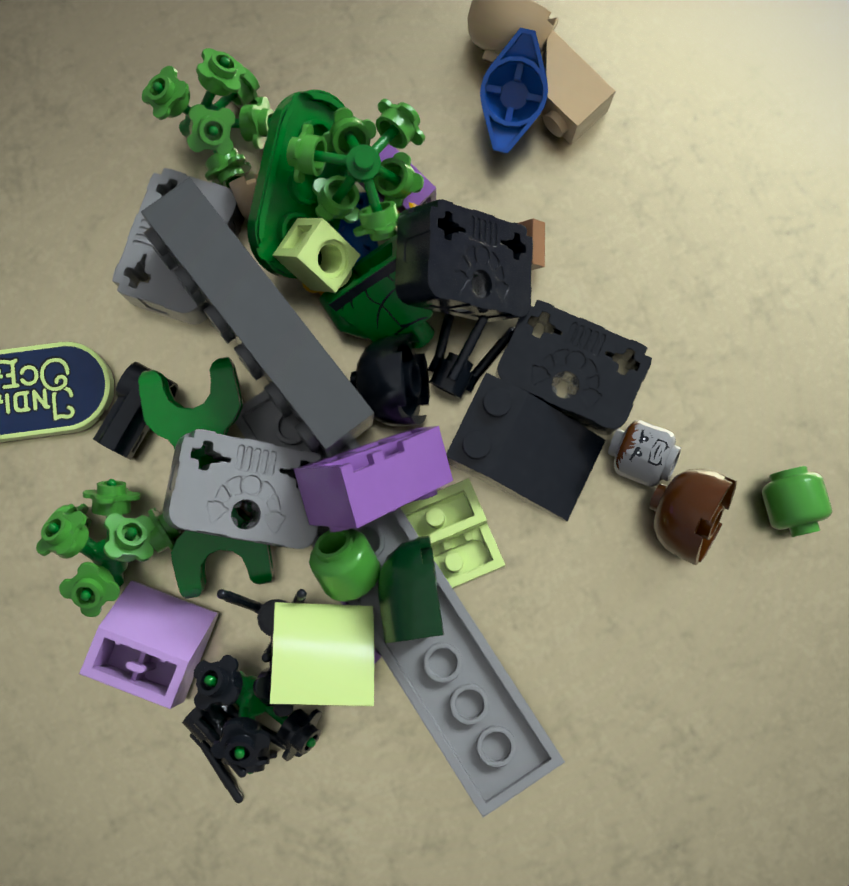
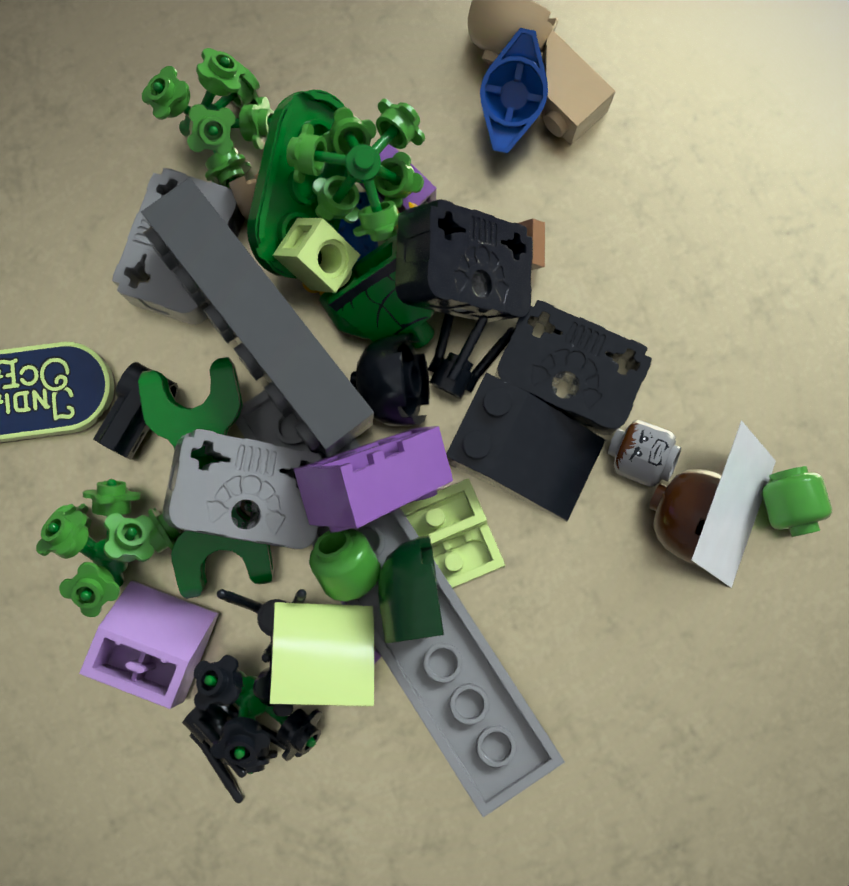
(734, 507): none -> white sticker

